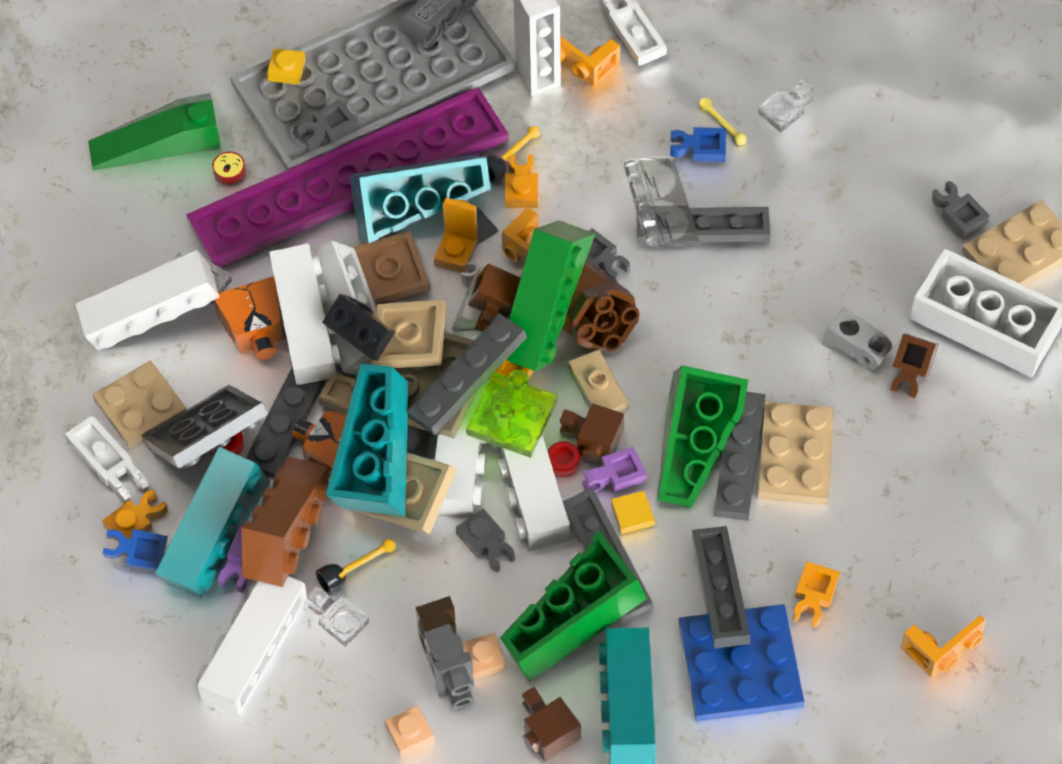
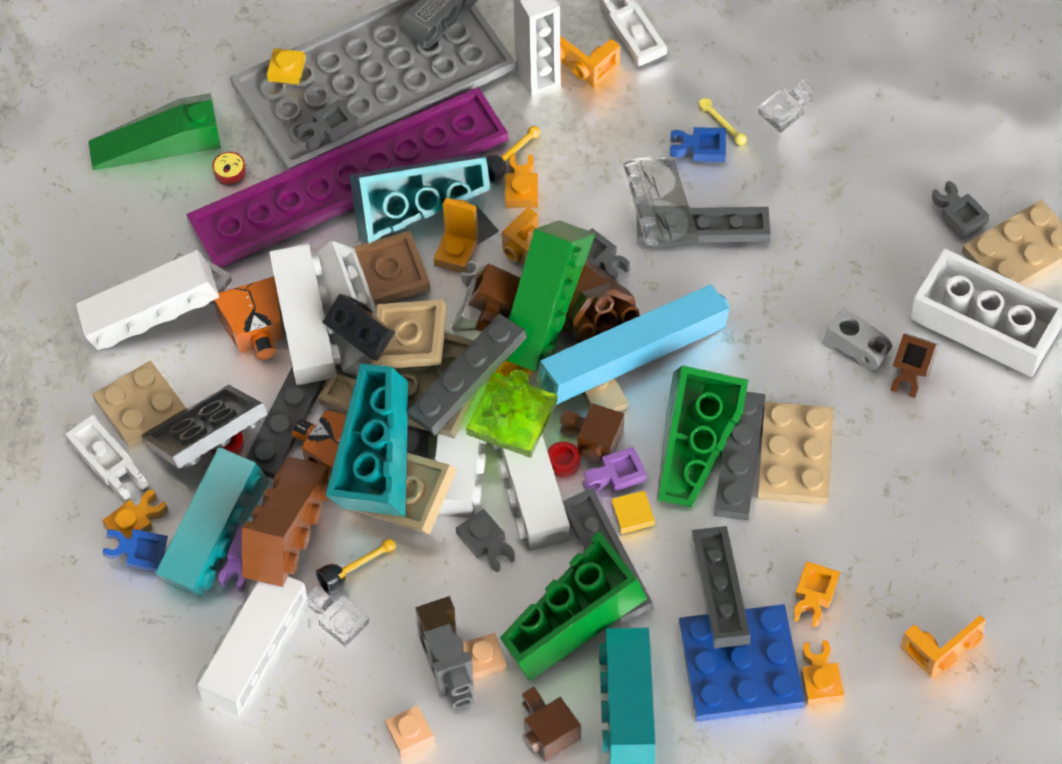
(633, 343): none -> medium azure brick
(821, 679): none -> light orange plate

